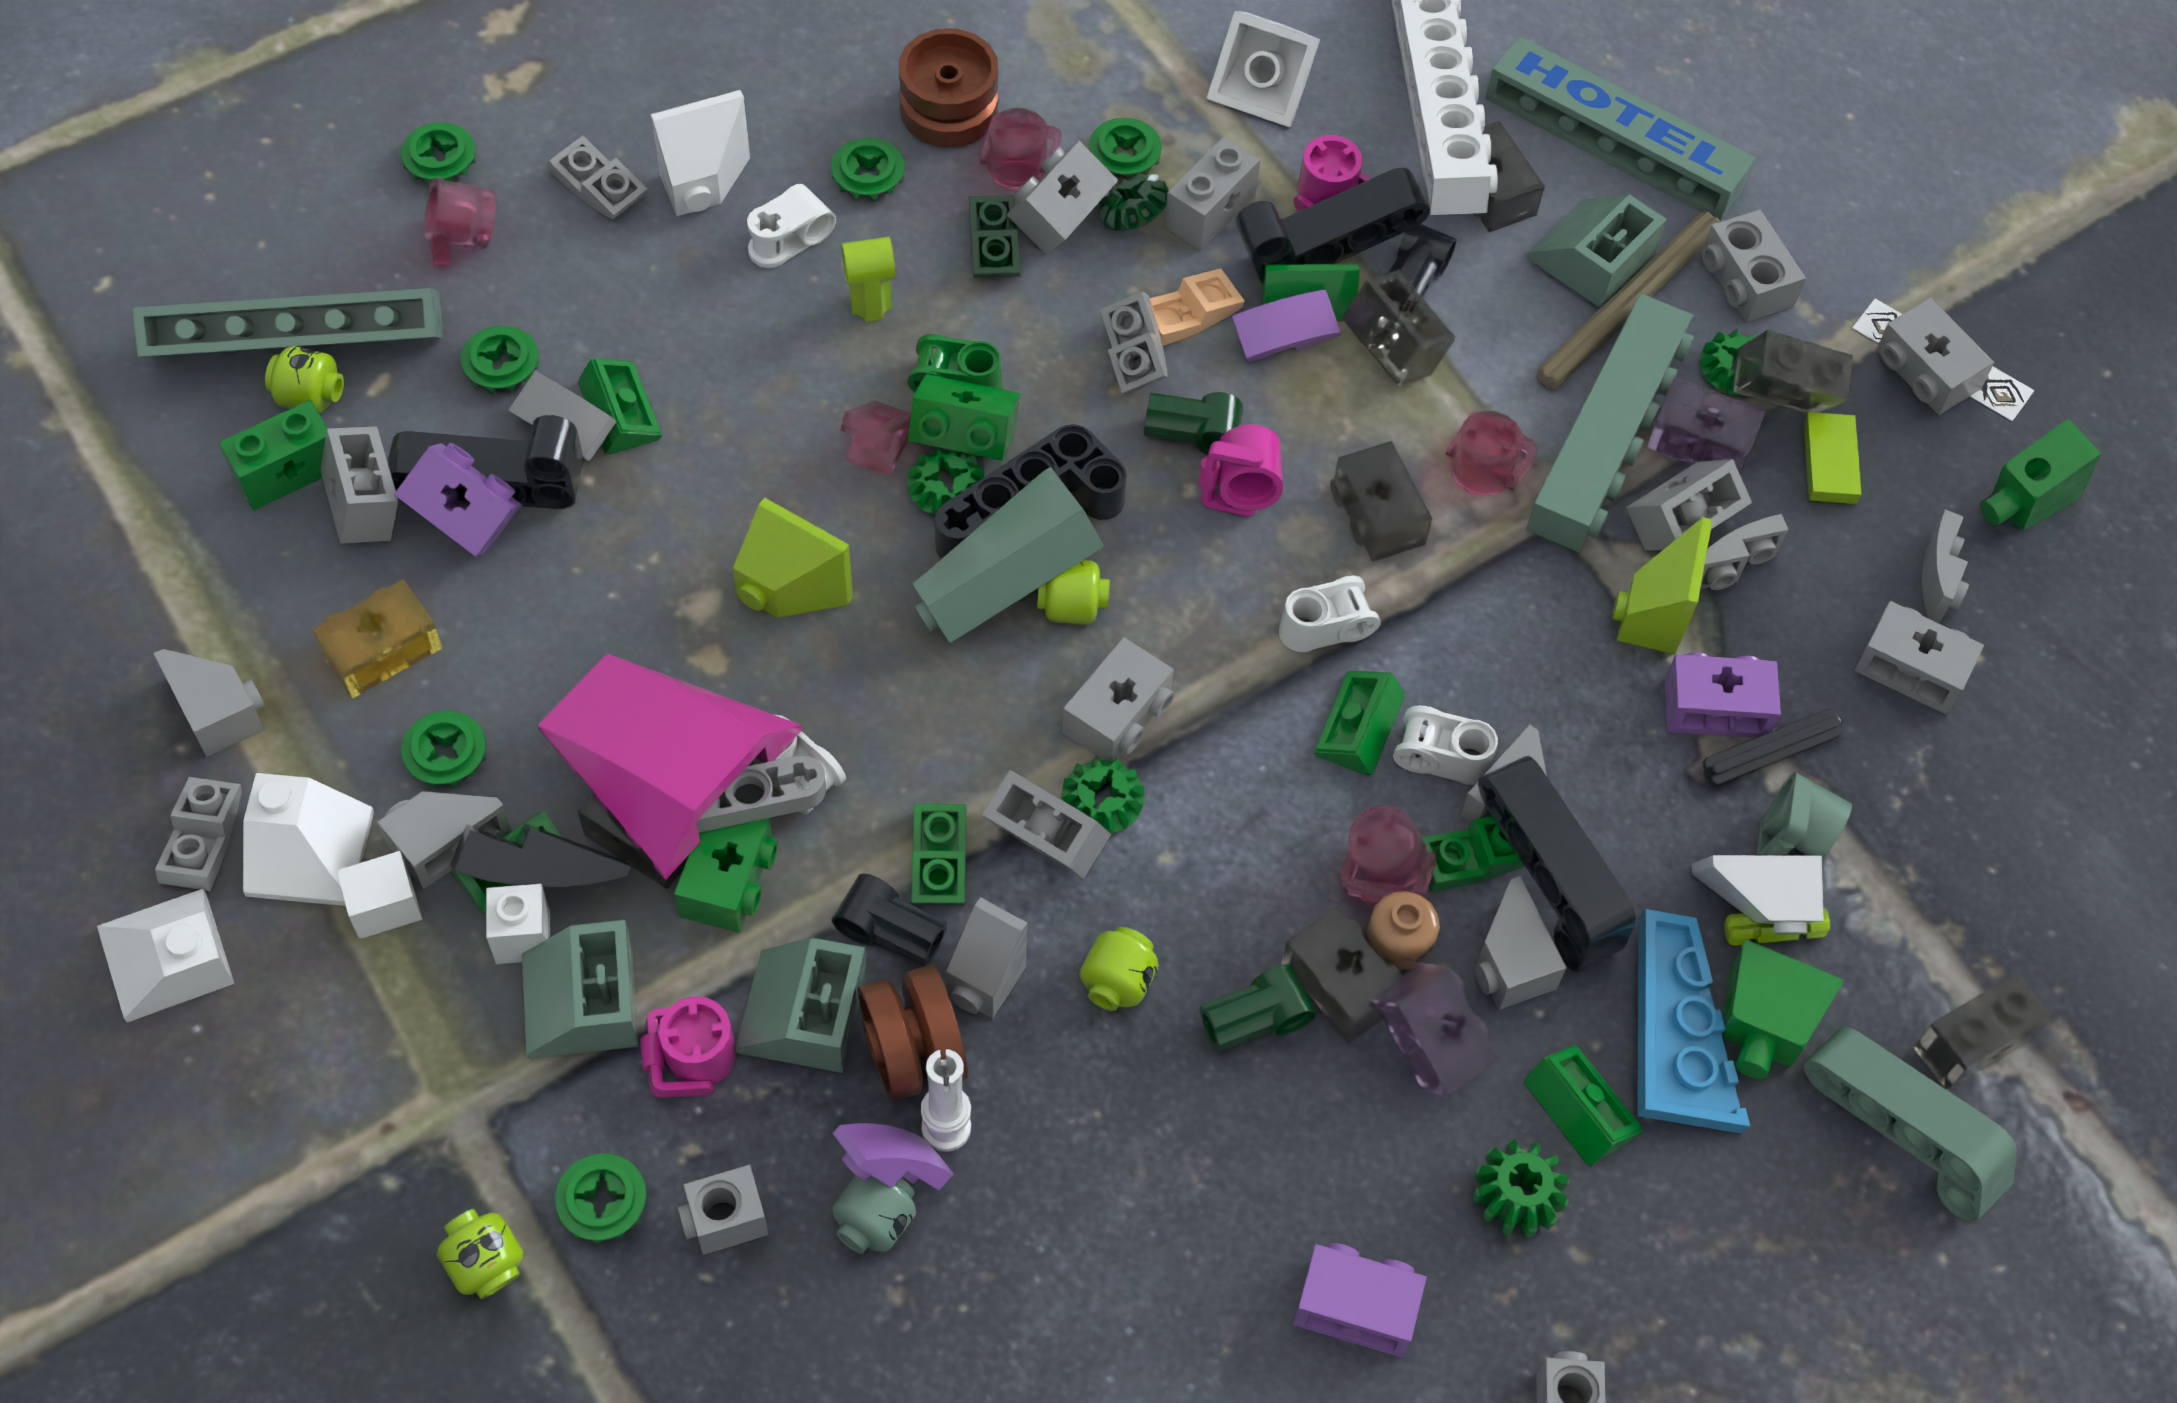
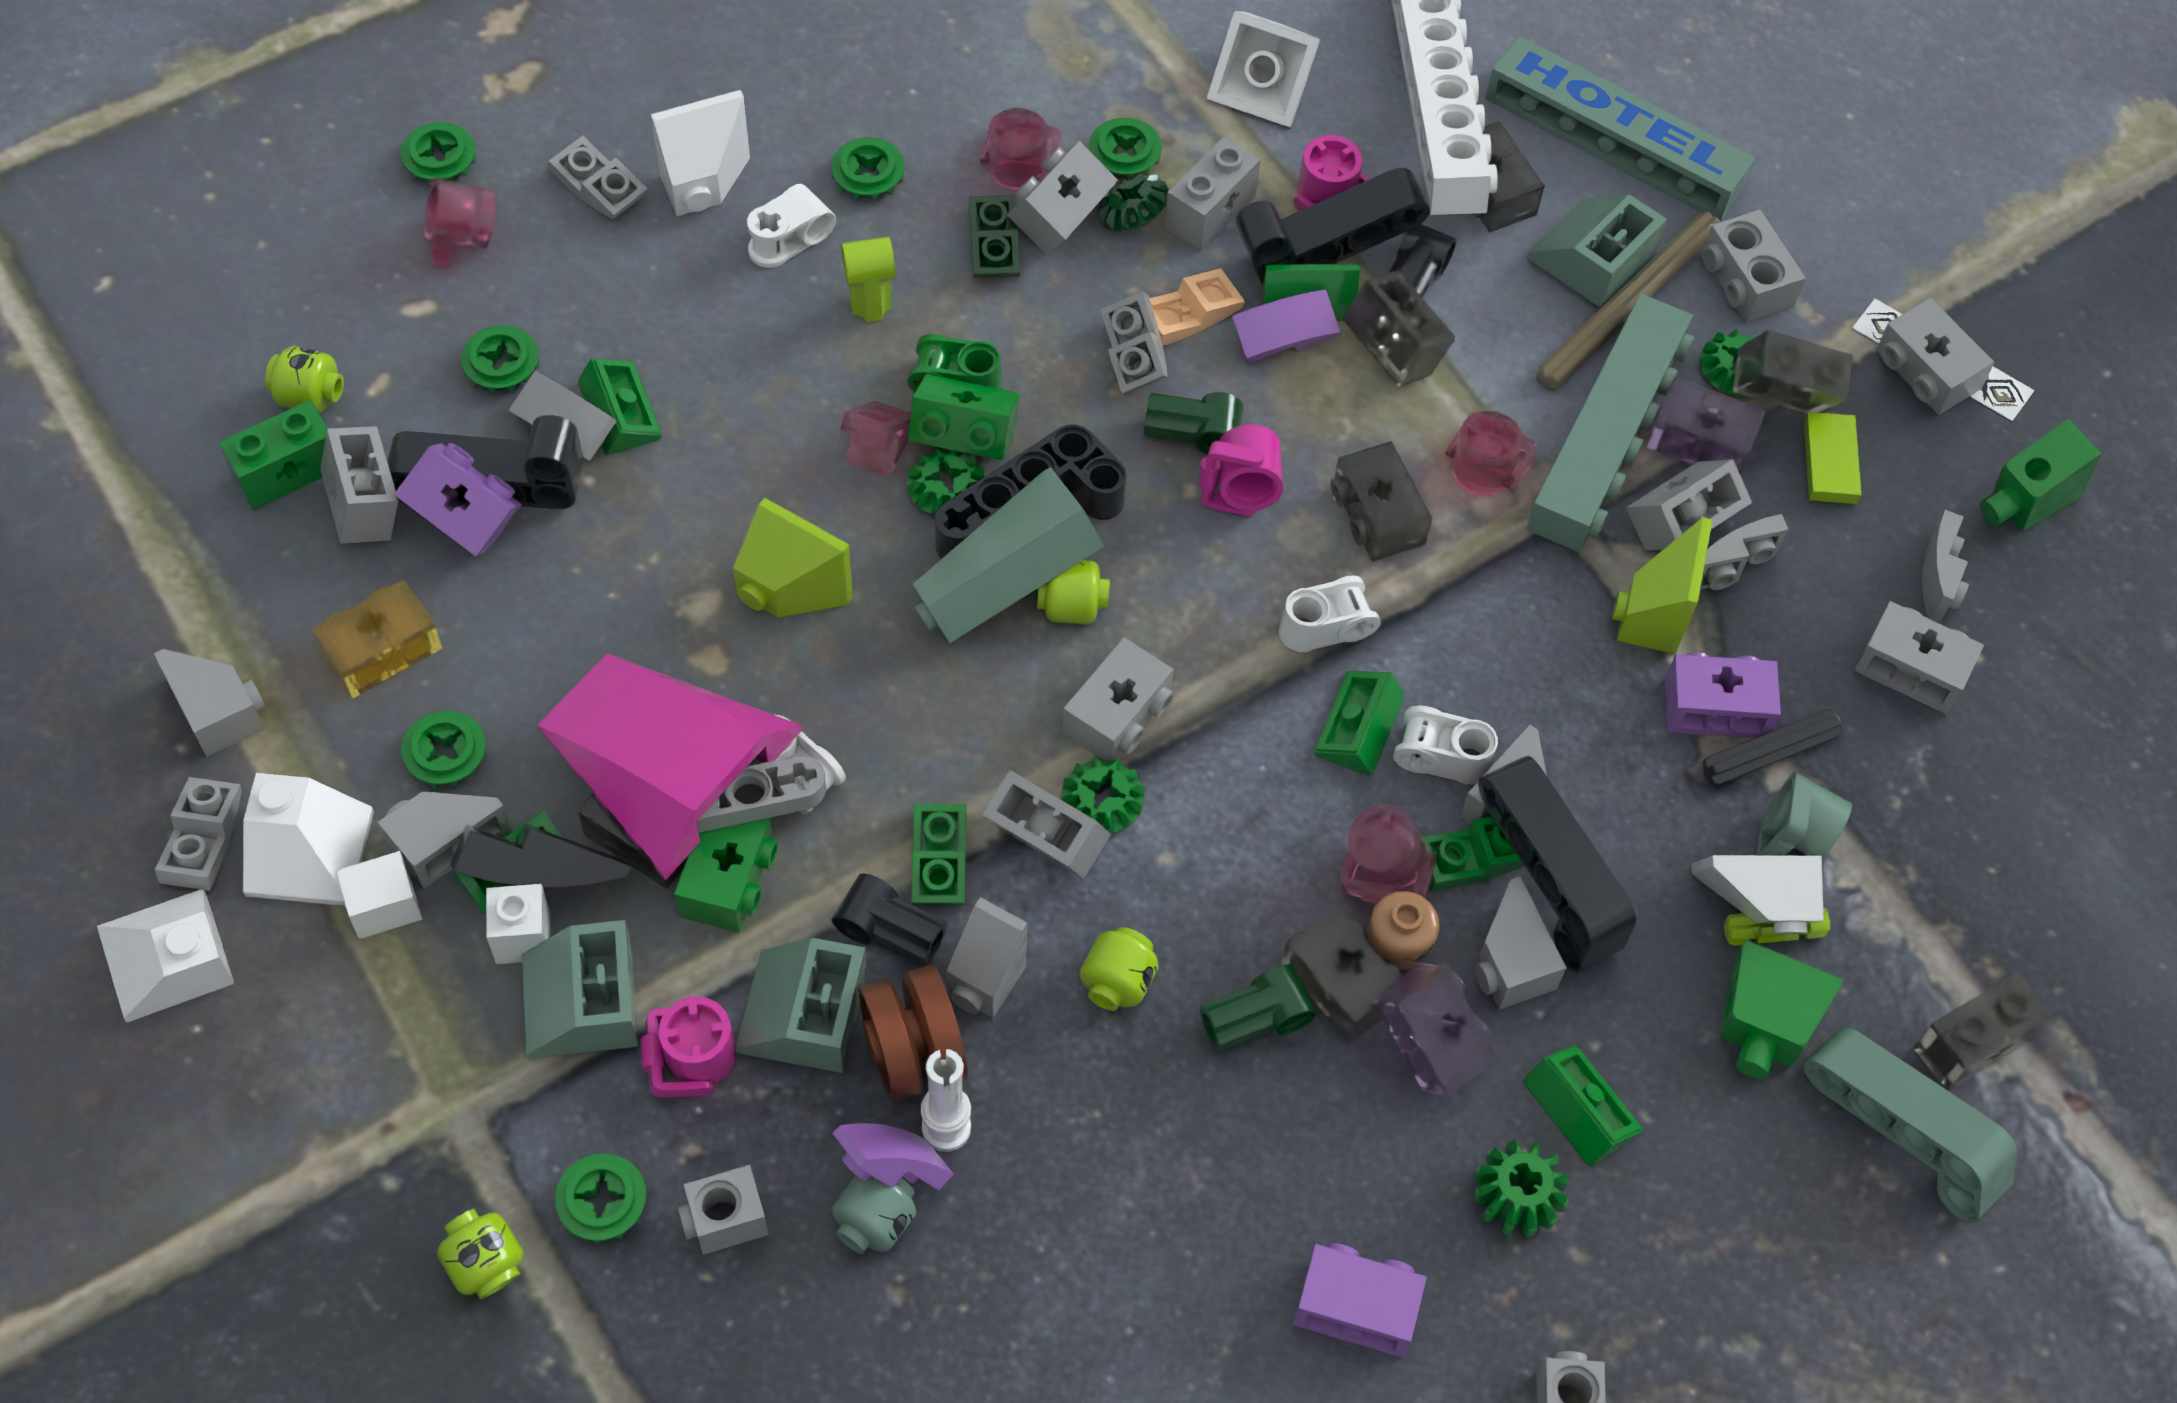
(287, 322): sand green brick -> none
(948, 87): copper wheel -> none
(1680, 1038): dark azure wing -> none

